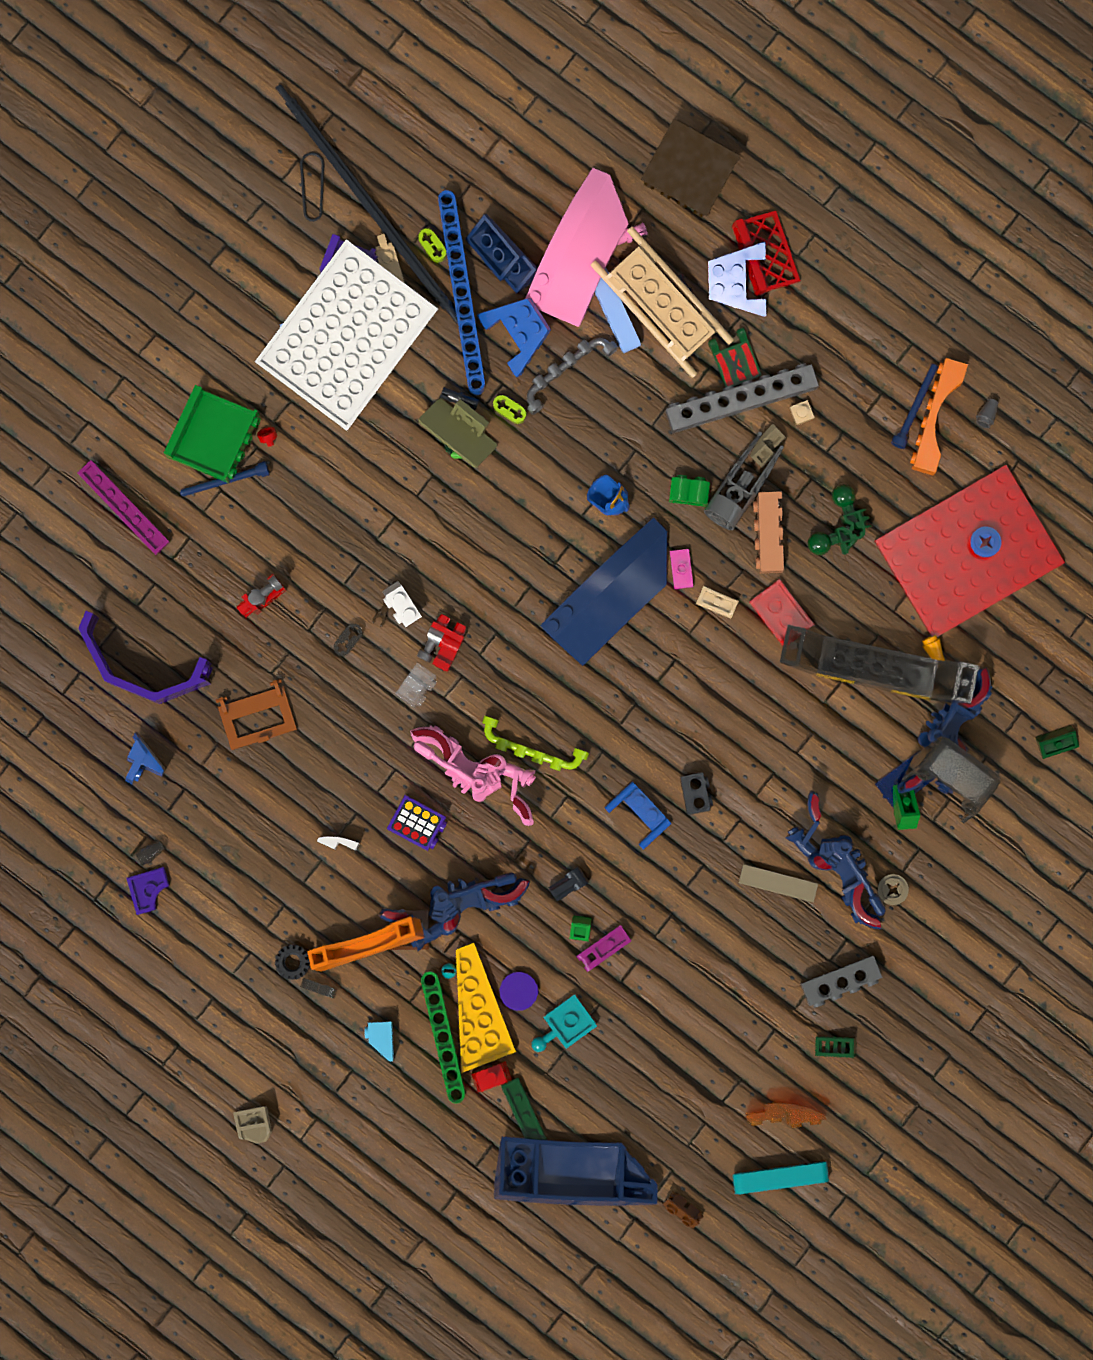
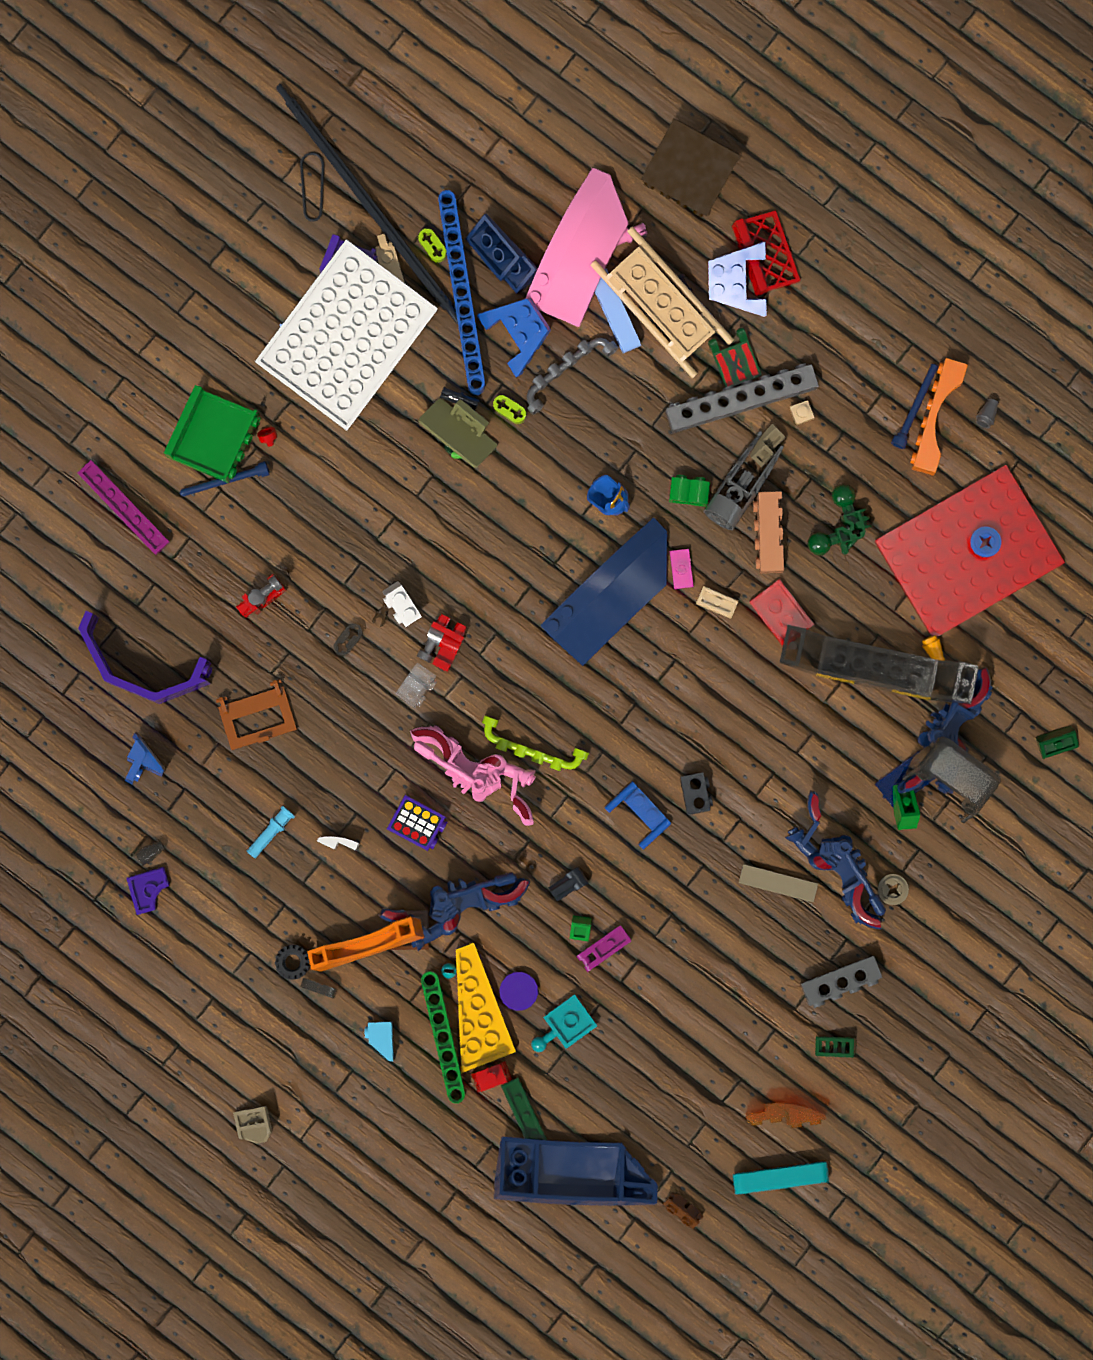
(276, 824): none -> medium azure pin

